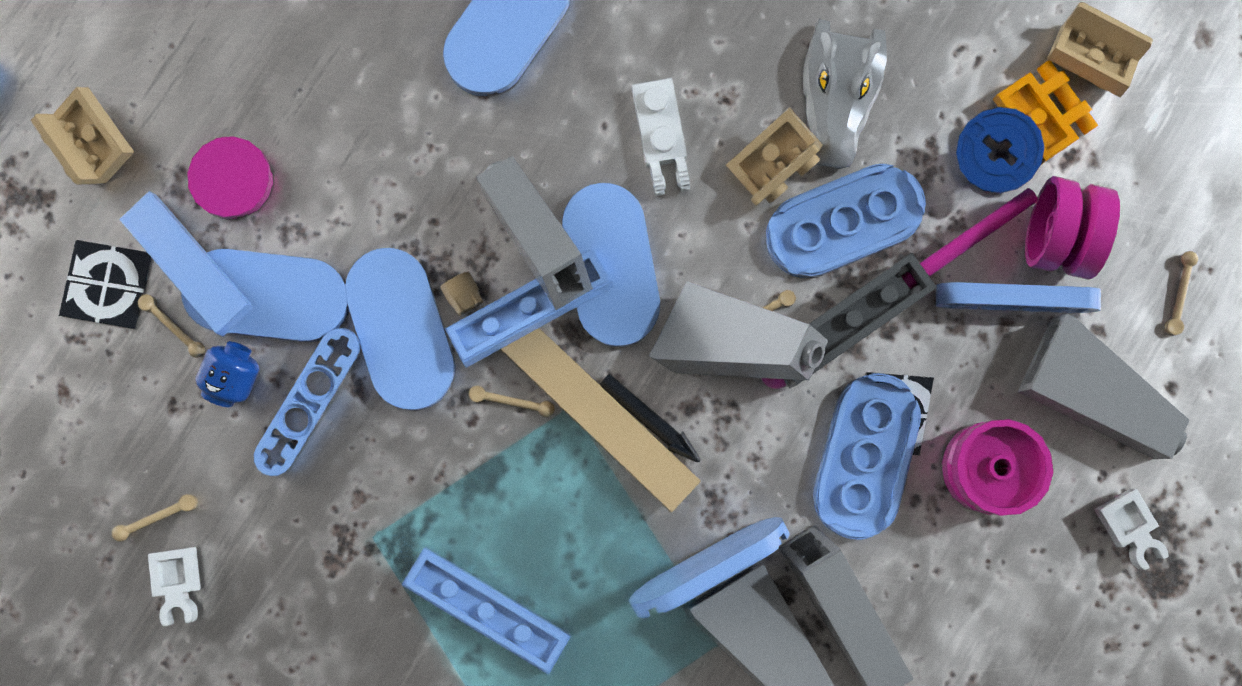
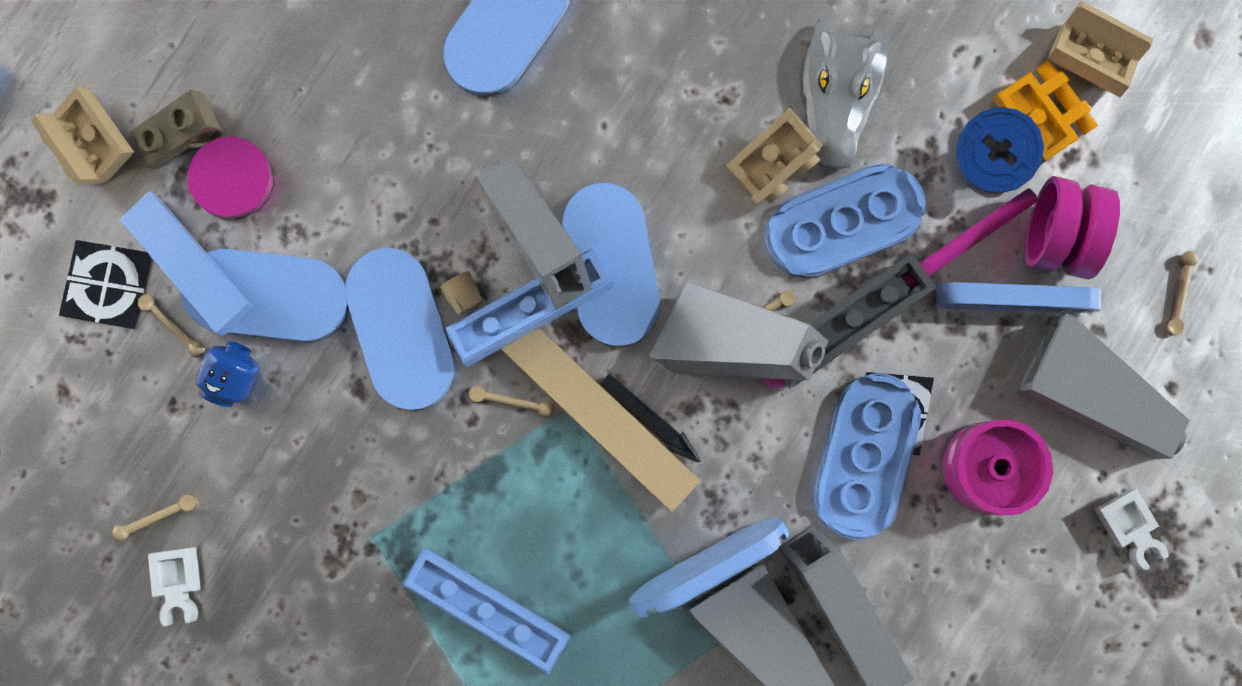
(179, 126): none -> dark tan plate
(311, 403): light blue beam -> none
(661, 131): white hinge -> none

